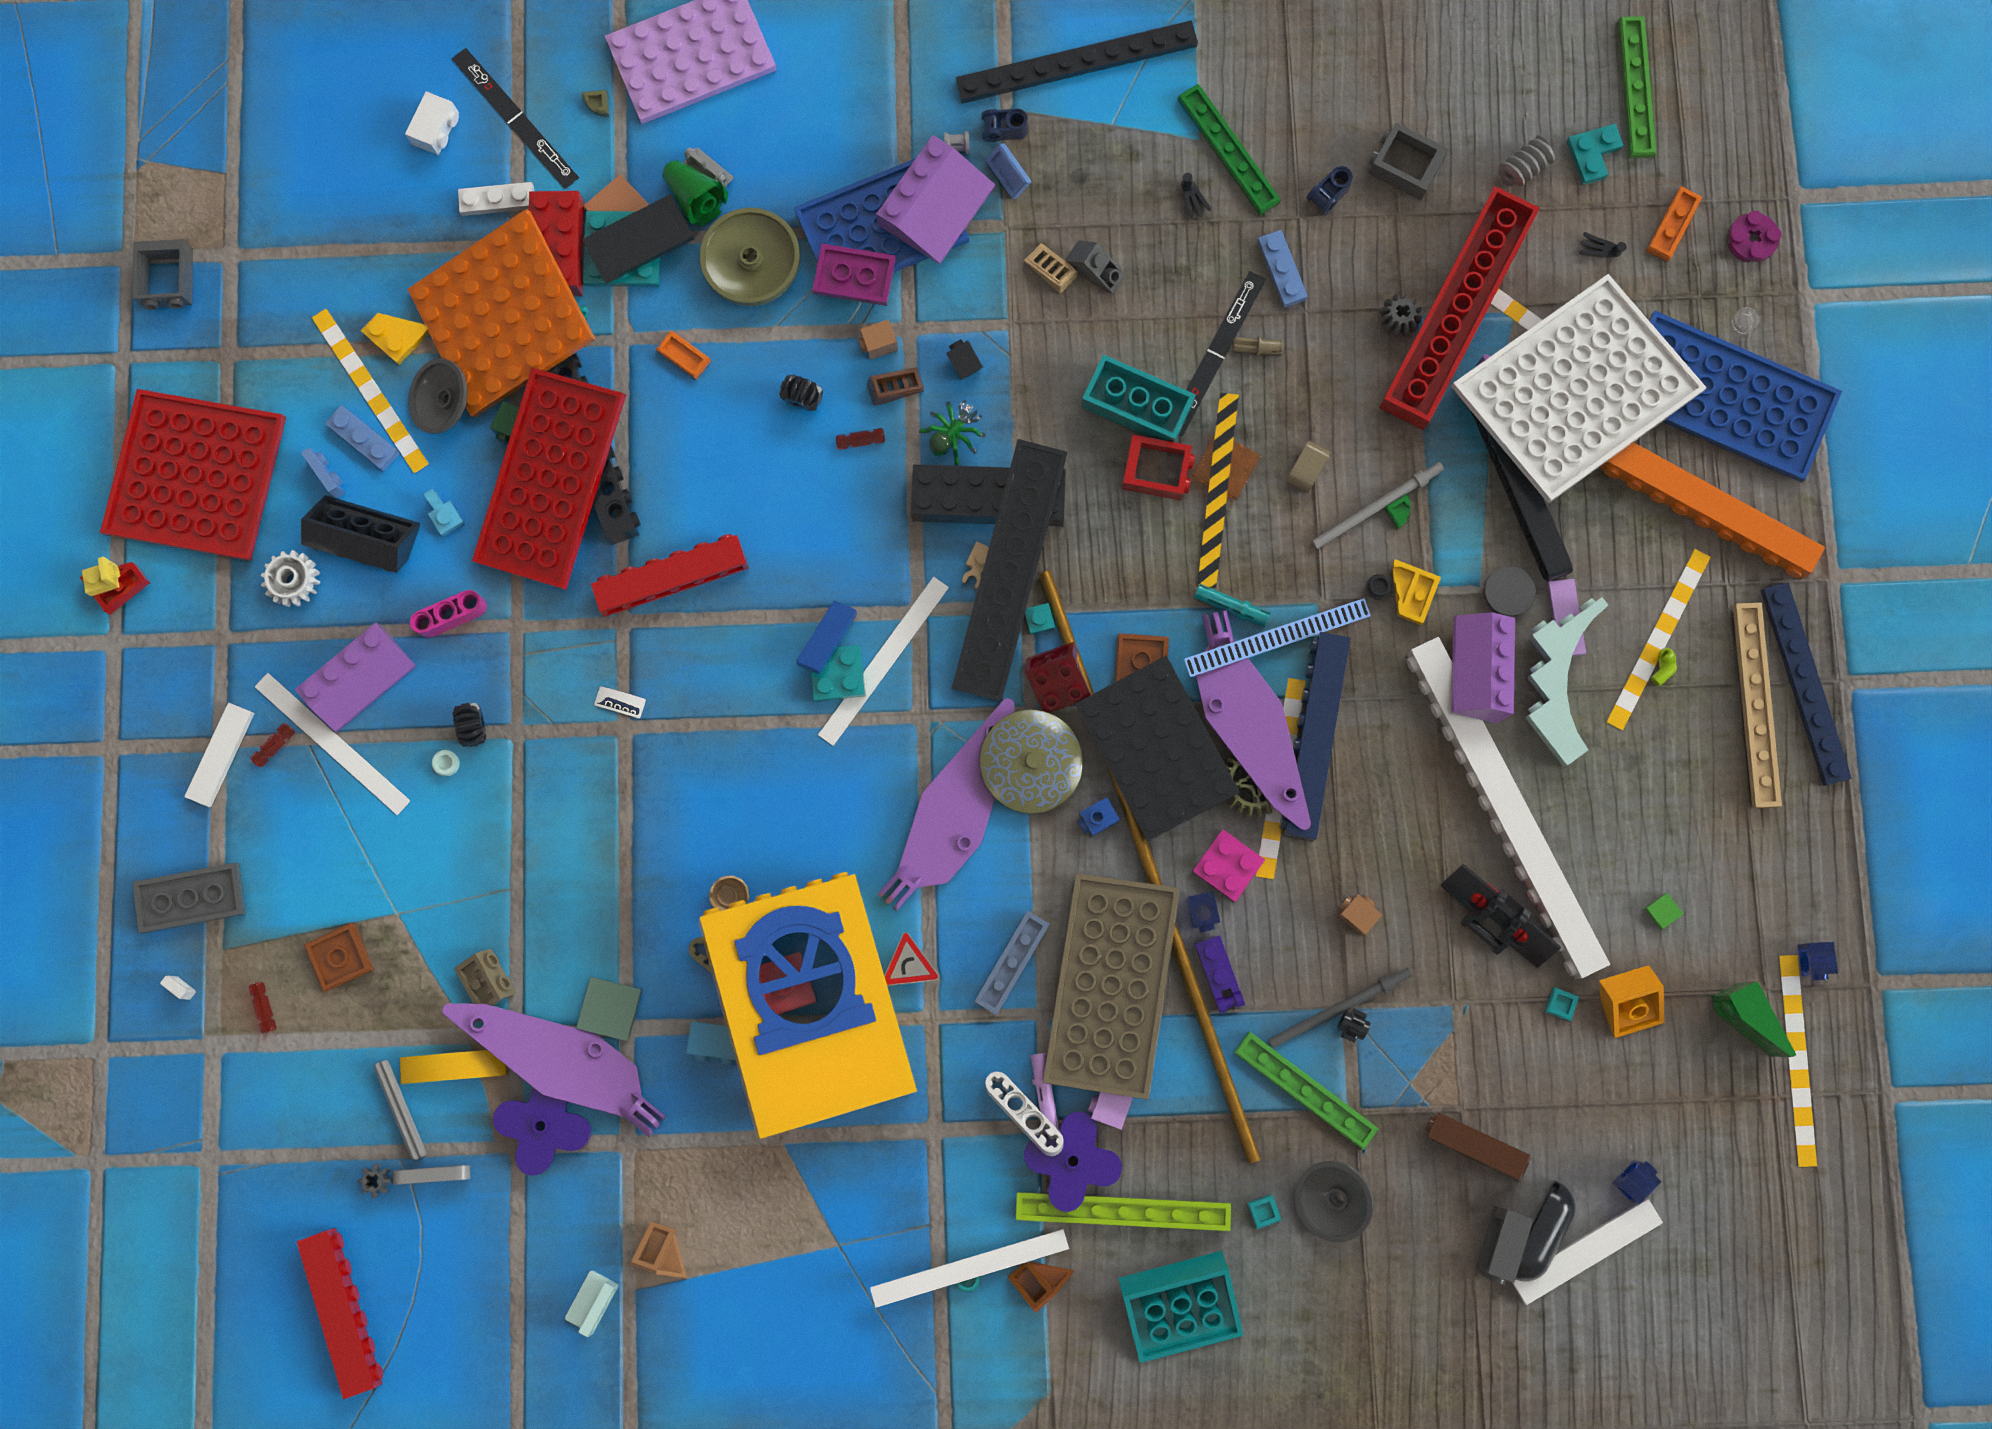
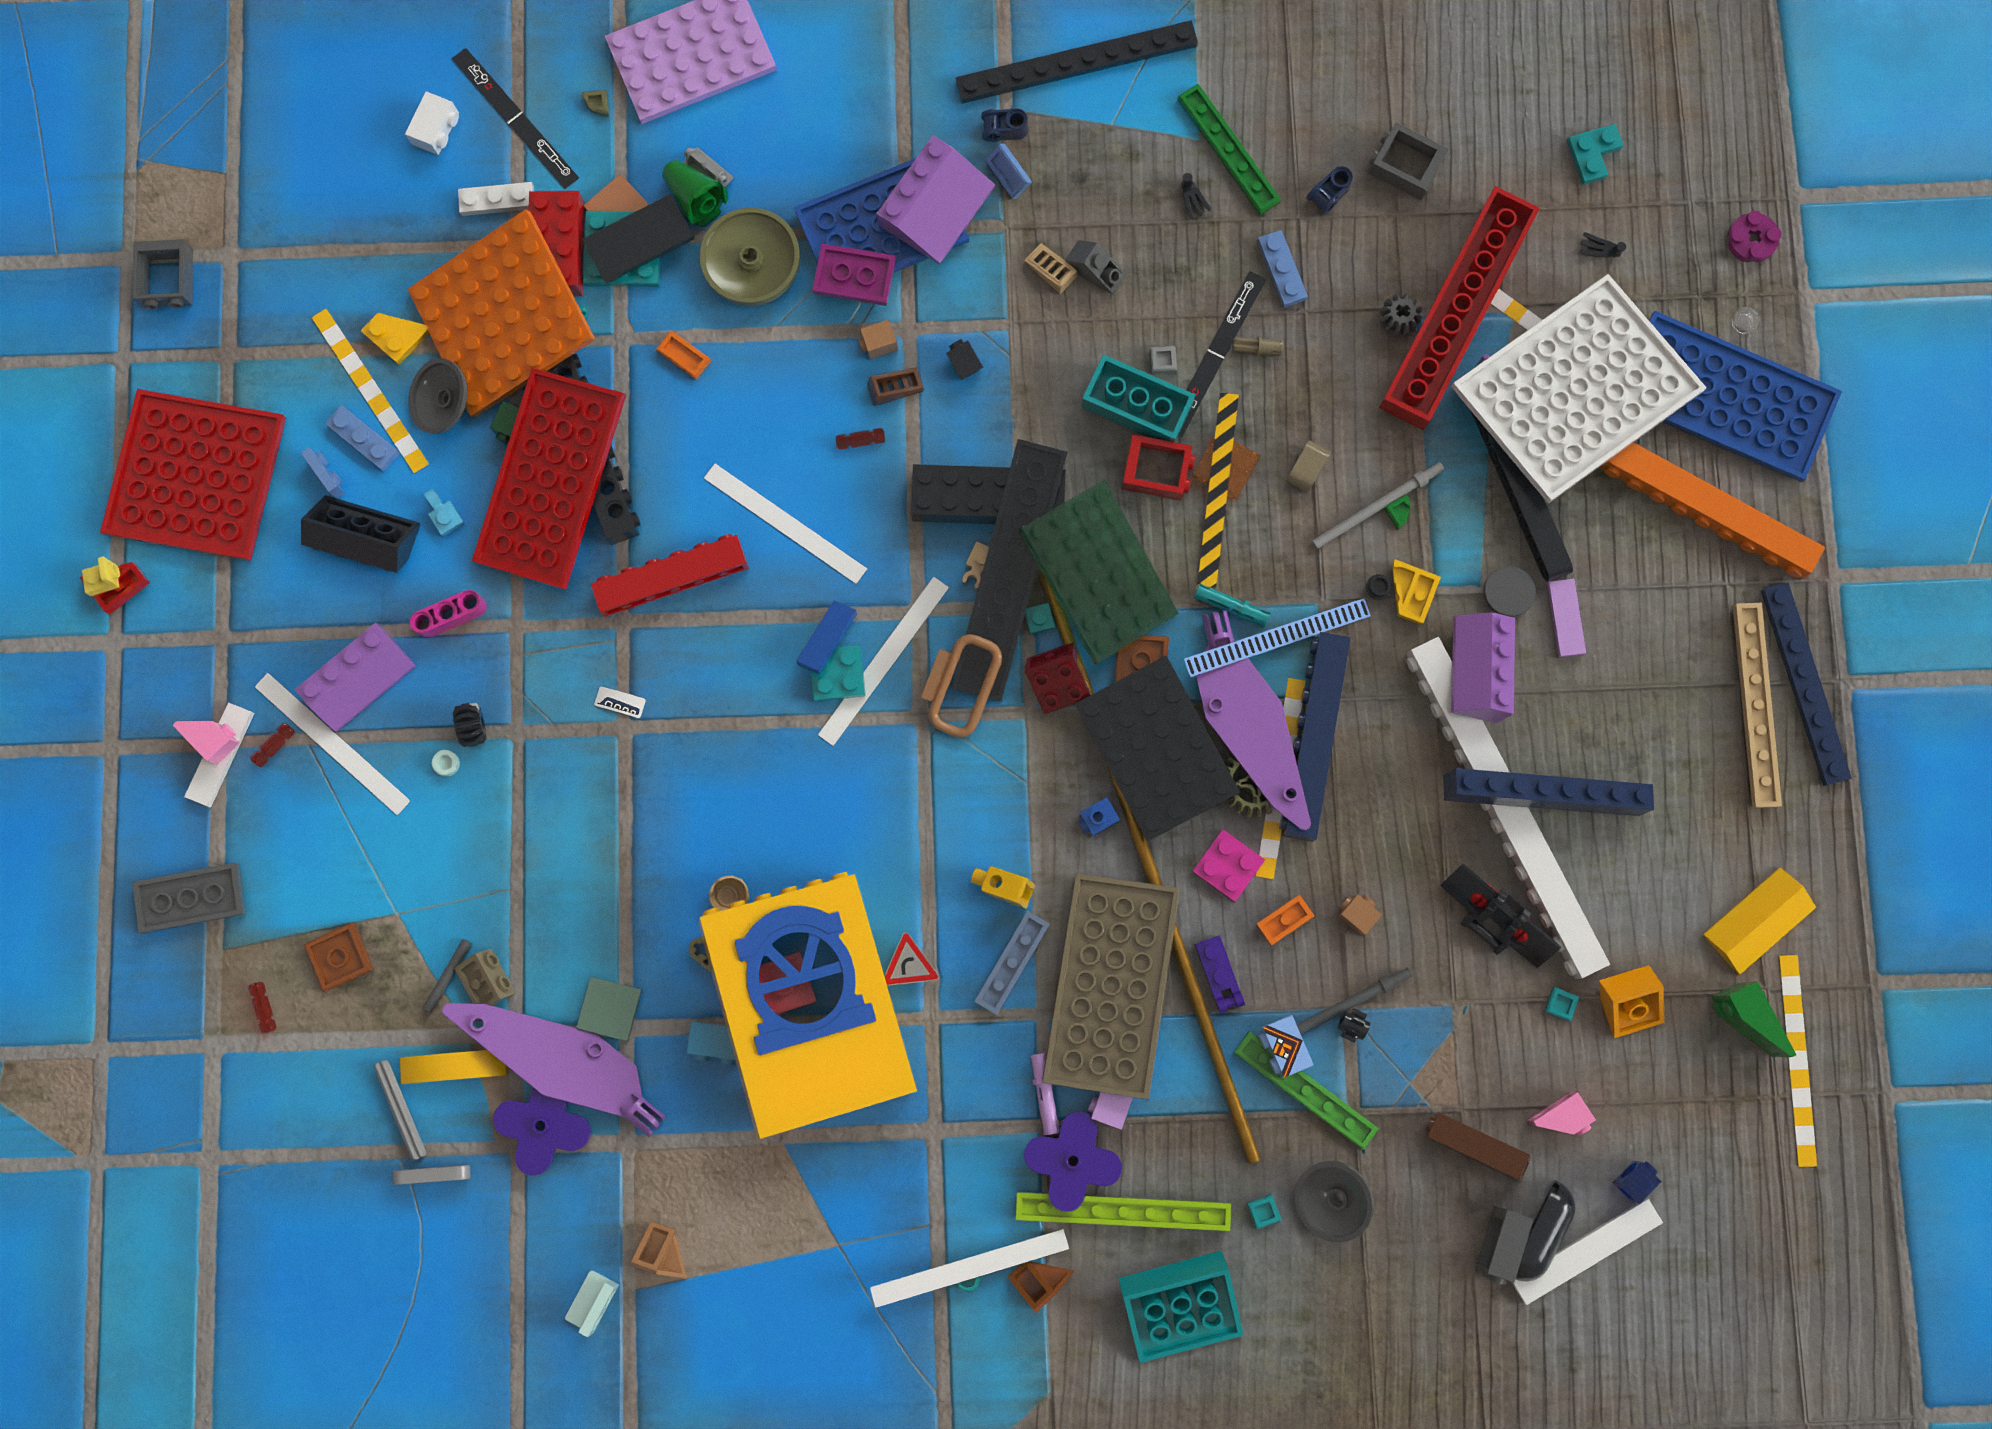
(178, 987): white tile -> none
(208, 738): none -> bright pink slope
(280, 569): white gear -> none
(340, 1313): red brick -> none
(368, 1179): dark grey gear -> none
(447, 975): none -> dark grey bar
(785, 523): none -> white sticker
(801, 392): black gear -> none
(942, 674): none -> medium nougat bar
(948, 818): medium lavender wing -> none
(949, 433): animal -> none
(959, 142): light grey bush -> none
(1013, 890): none -> yellow torso
(1027, 1110): white beam -> none
(1030, 761): olive dish -> none
(1098, 571): none -> clear green plate
(1163, 359): none -> light grey tile
(1209, 901): clear blue brick -> none
(1285, 920): none -> orange plate
(1285, 1046): none -> brick
(1527, 162): light grey piece -> none
(1548, 792): none -> dark blue brick
(1556, 644): light aqua arch -> none
(1565, 1115): none -> bright pink slope
(1636, 87): bright green tile -> none
(1658, 639): sticker -> none
(1663, 911): bright green tile -> none
(1667, 667): lime arm -> none
(1674, 223): orange tile -> none
(1760, 920): none -> yellow slope
(1818, 960): clear blue brick -> none

